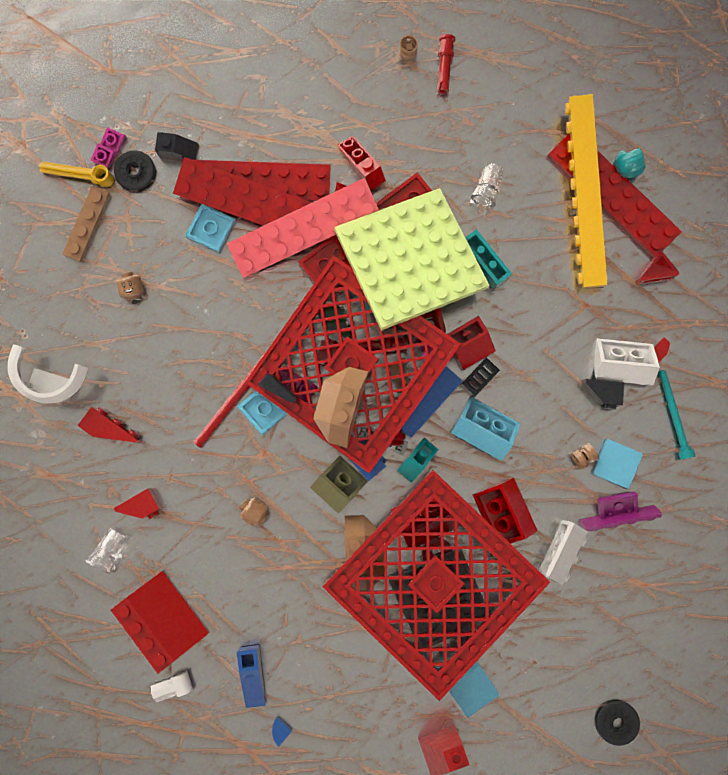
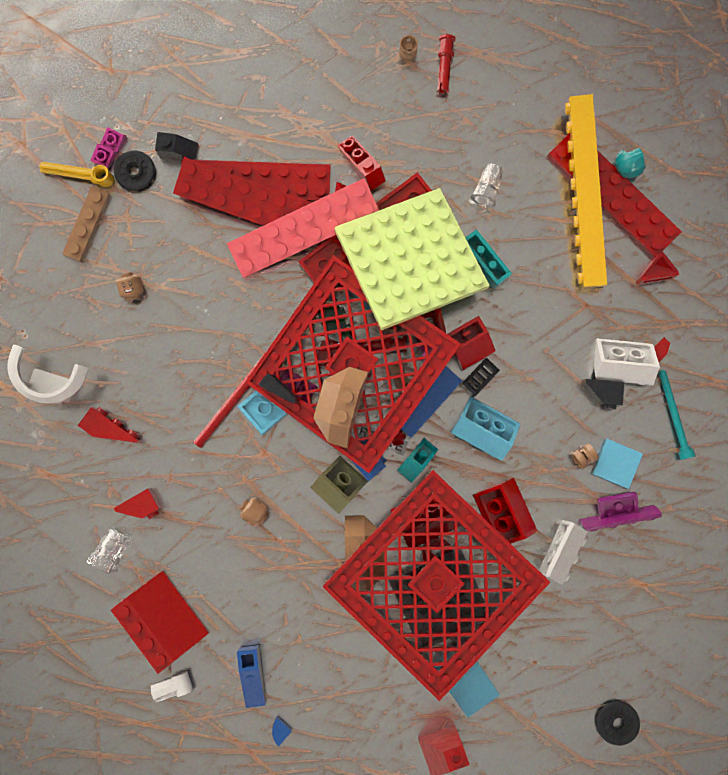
(210, 228): medium azure tile -> none

